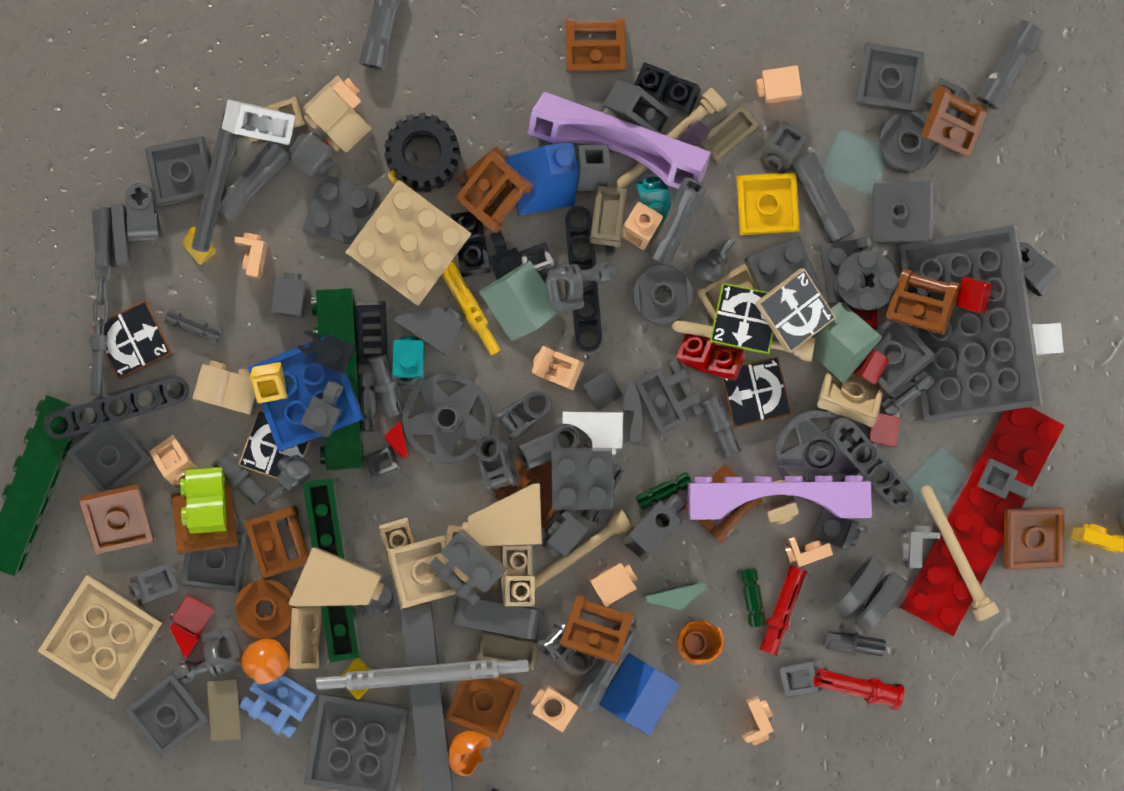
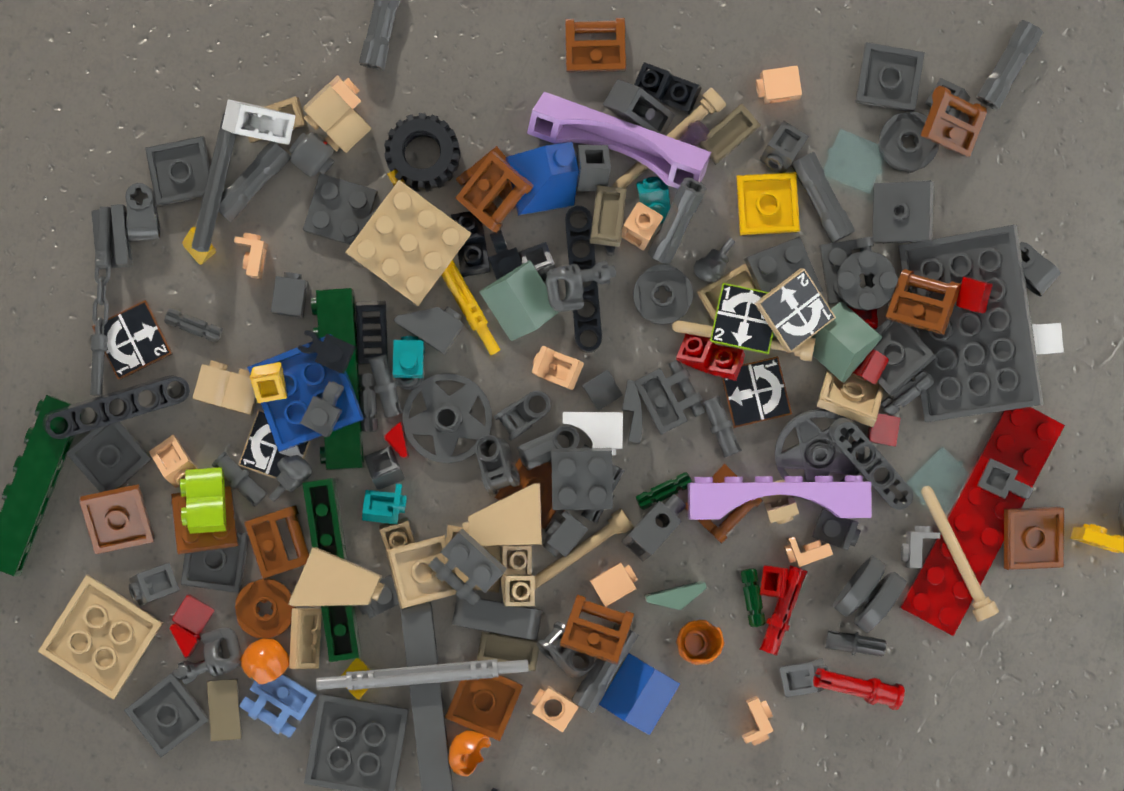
(384, 506): none -> teal bracket
(773, 581): none -> red slope

